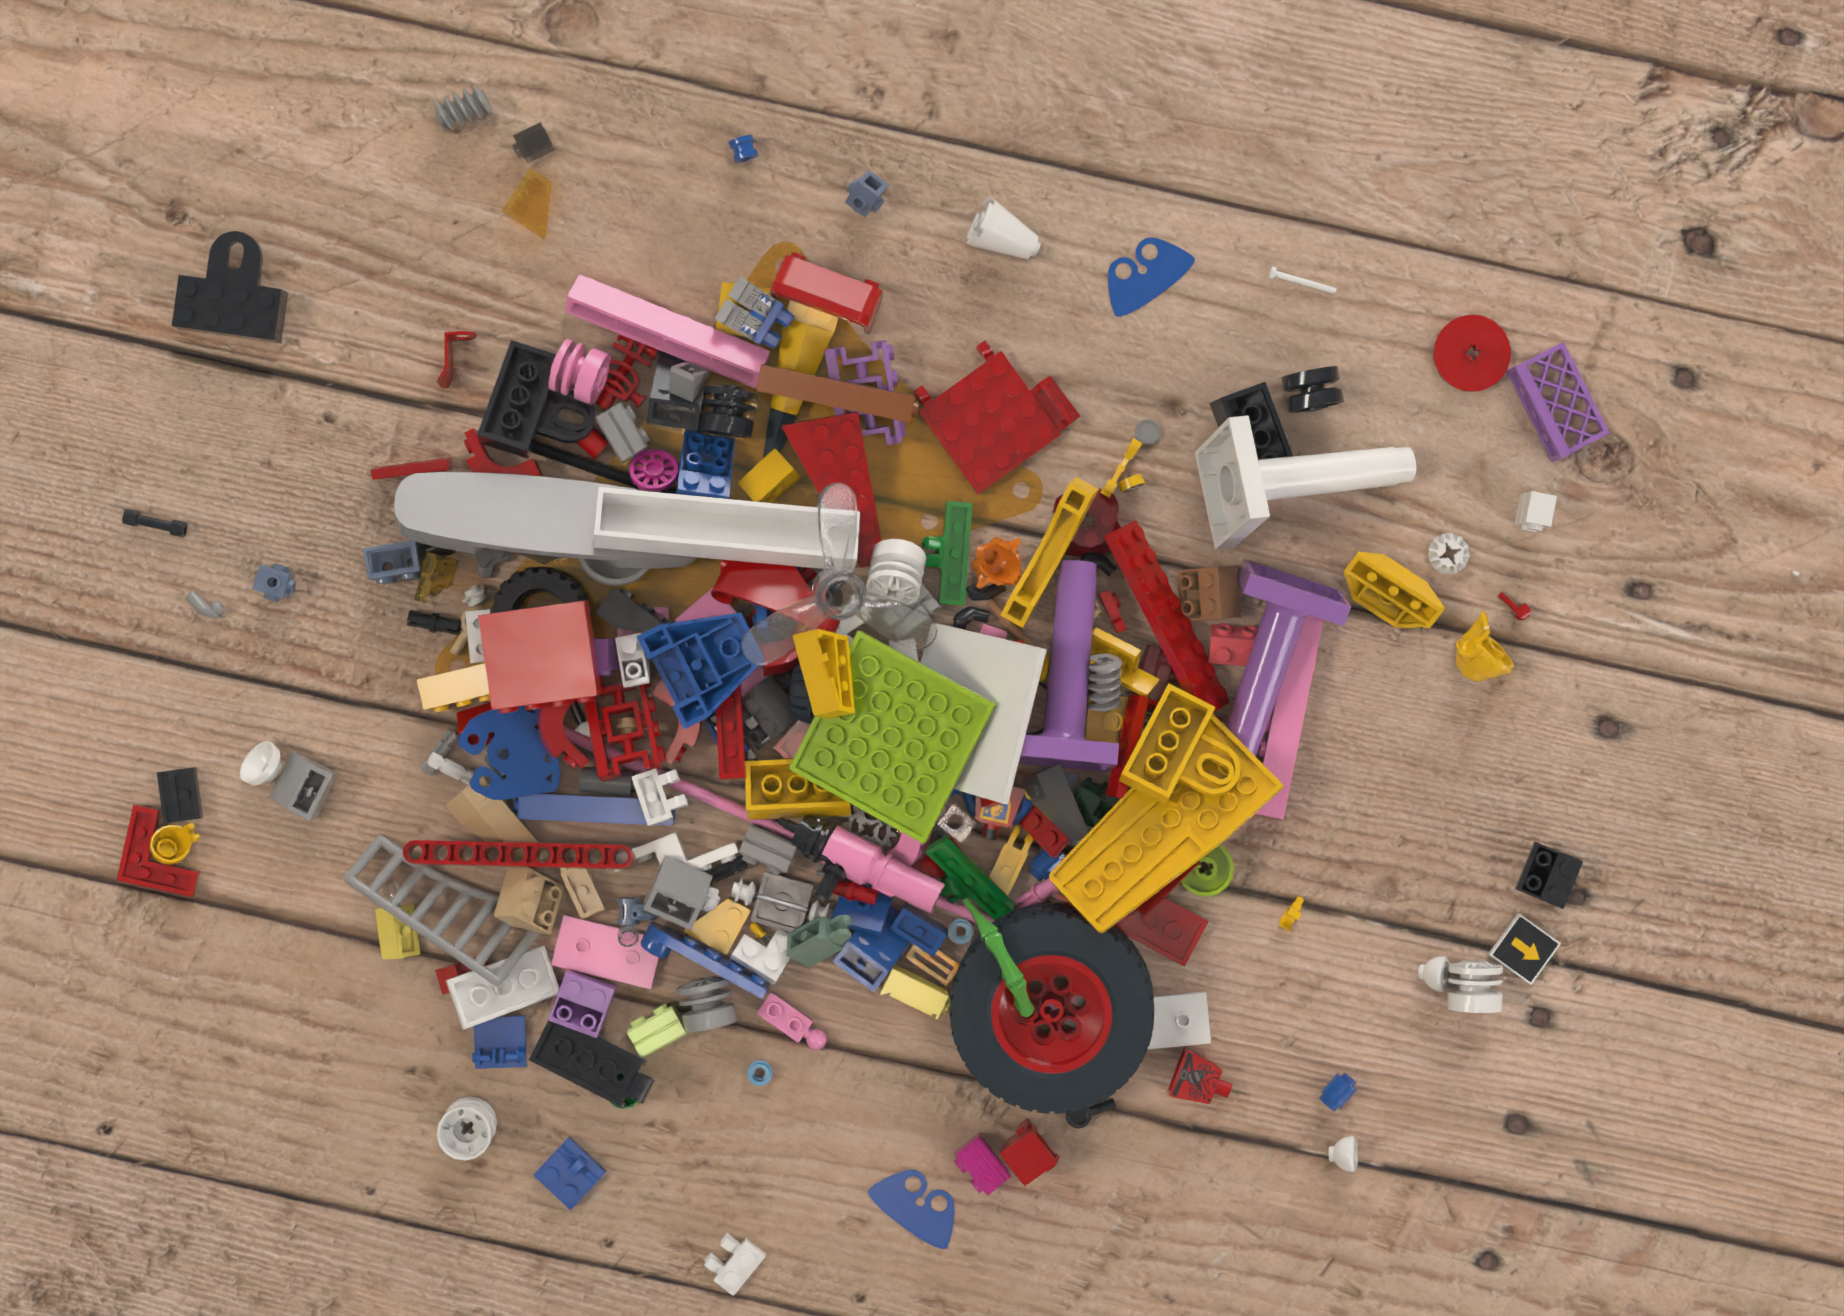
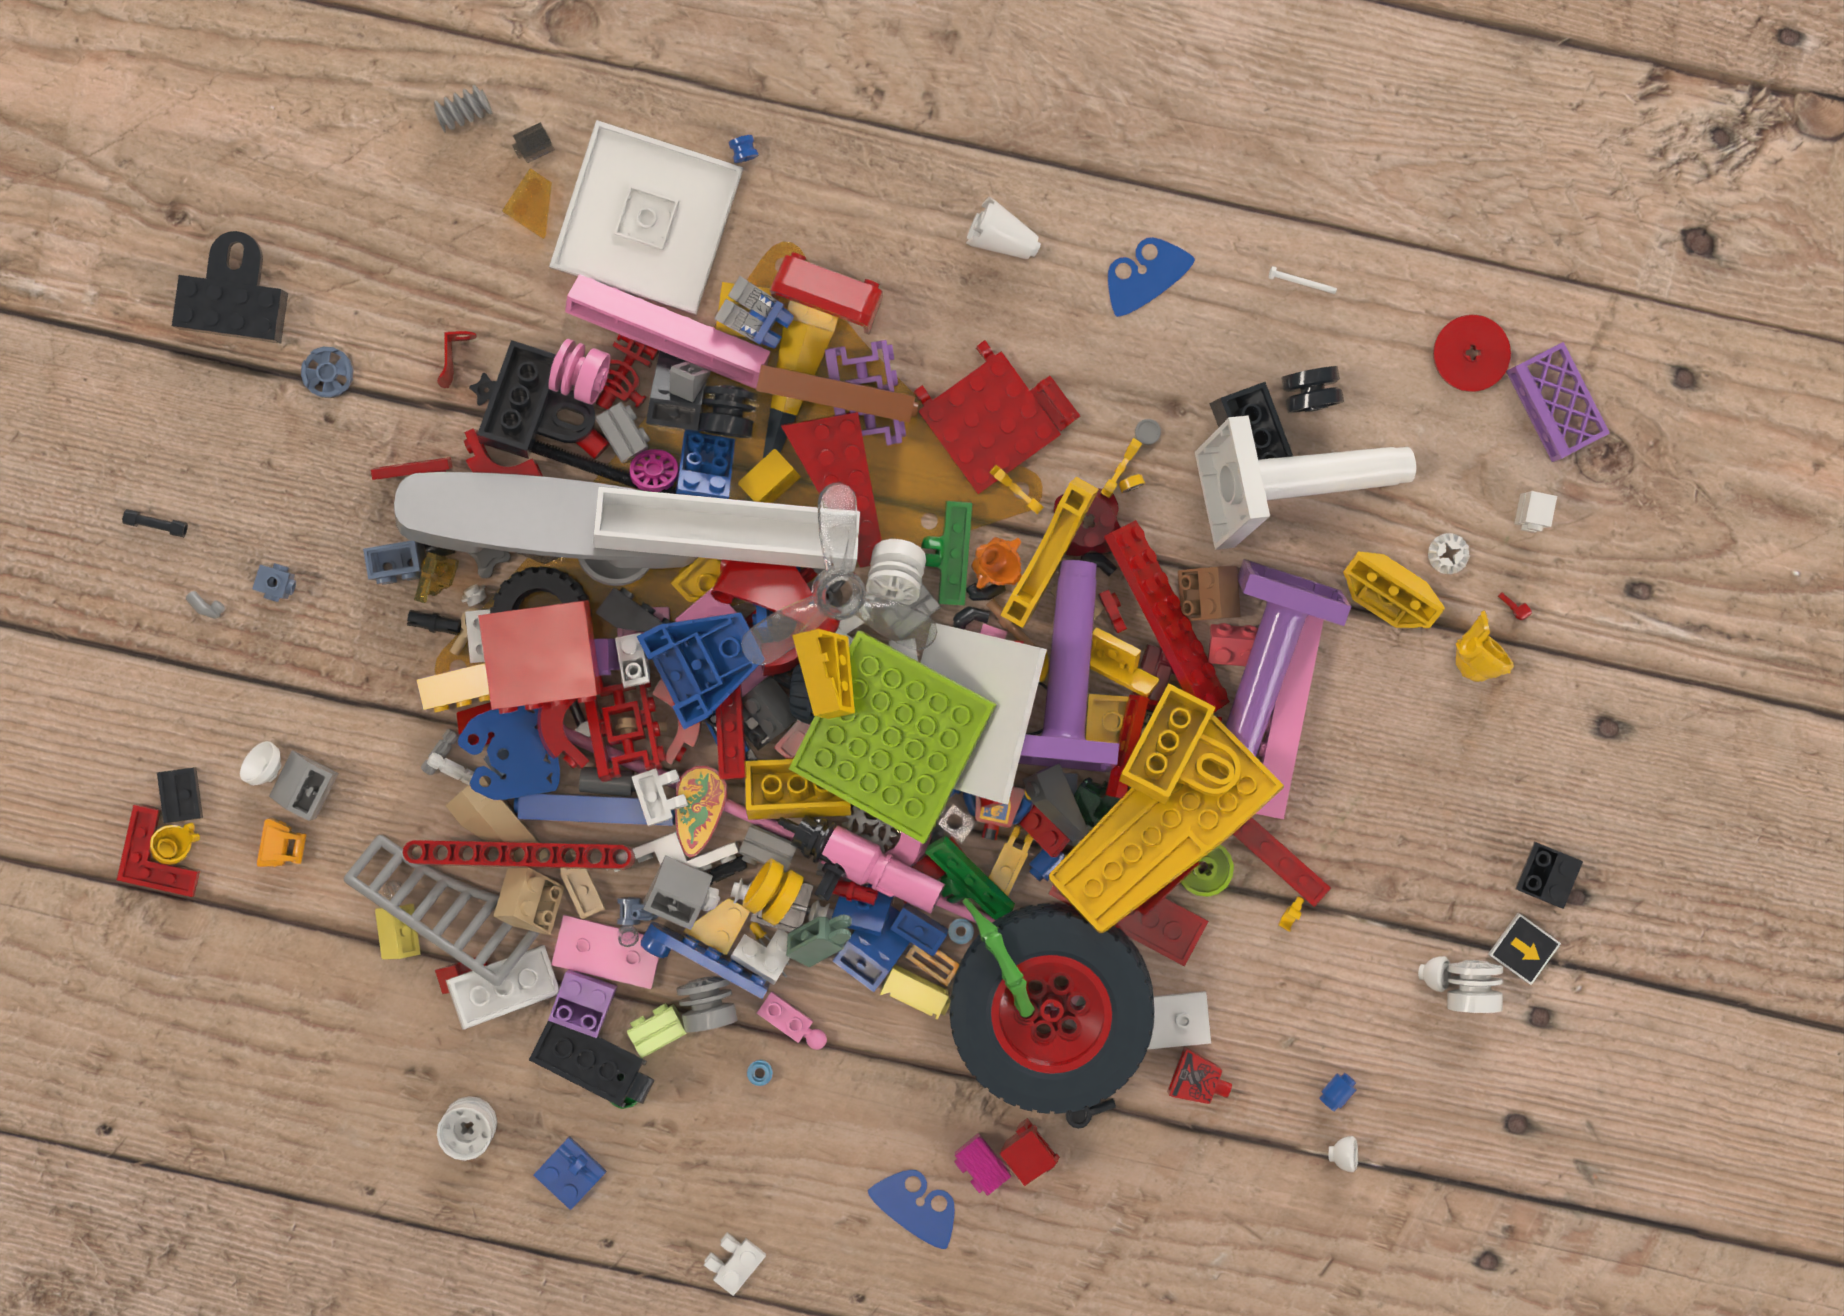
(275, 844): none -> light orange piece
(327, 372): none -> sand blue piece
(479, 387): none -> black plate
(500, 1043): blue hinge -> none
(646, 217): none -> white tile
(697, 578): none -> yellow plate
(706, 802): none -> shield
(773, 891): none -> yellow wheel
(866, 193): sand blue brick -> none
(1001, 476): none -> yellow piece
(1037, 894): bright pink axle -> none
(1107, 682): light grey piece -> none
(1282, 861): none -> red tile

